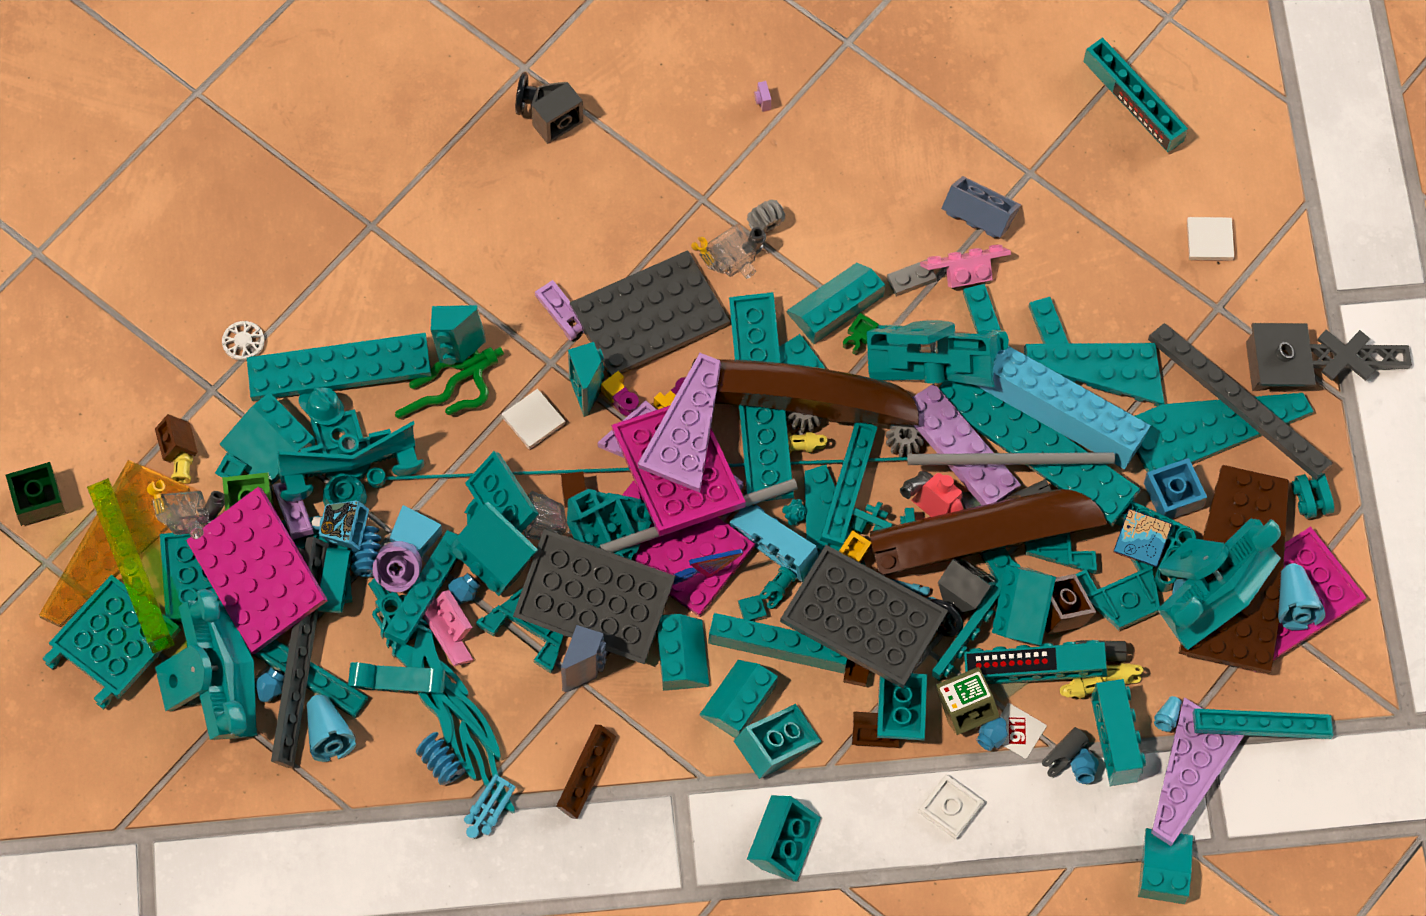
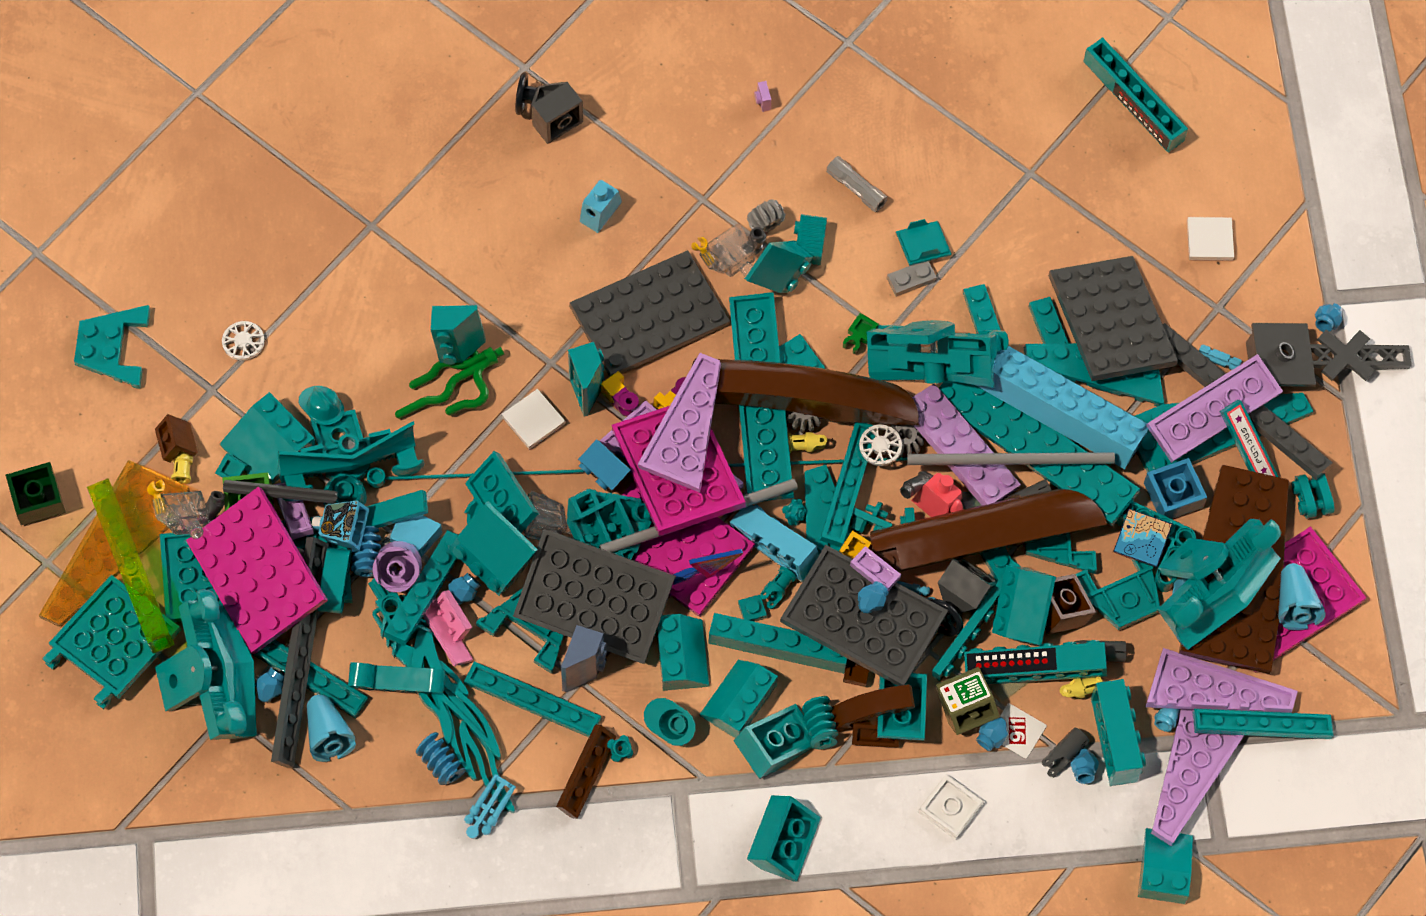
(101, 344): none -> teal wing
(281, 491): none -> dark grey axle
(339, 366): teal plate -> none
(397, 509): none -> teal tile
(531, 699): none -> teal tile
(558, 307): lavender plate -> none
(571, 485): reddish brown brick -> none
(602, 202): none -> medium azure torso
(603, 465): none -> dark azure brick
(626, 750): none -> teal plate
(669, 721): none -> teal piece
(780, 266): none -> teal slope
(811, 235): none -> teal brick
(819, 722): none -> teal piece
(837, 301): teal slope -> none
(869, 194): none -> light grey axle
(872, 597): none -> dark azure rock
(872, 704): none -> reddish brown slope
(875, 568): none -> lavender plate
(880, 445): none -> white wheel
(923, 242): none -> teal piece
(967, 267): bright pink bracket -> none
(980, 207): sand blue slope -> none
(1112, 318): none -> dark grey plate
(1124, 671): light yellow piece -> none
(1197, 684): none -> lavender wing
(1199, 415): none -> lavender plate
(1220, 357): none -> medium azure axle
(1247, 439): none -> tile
(1328, 317): none -> dark azure rock

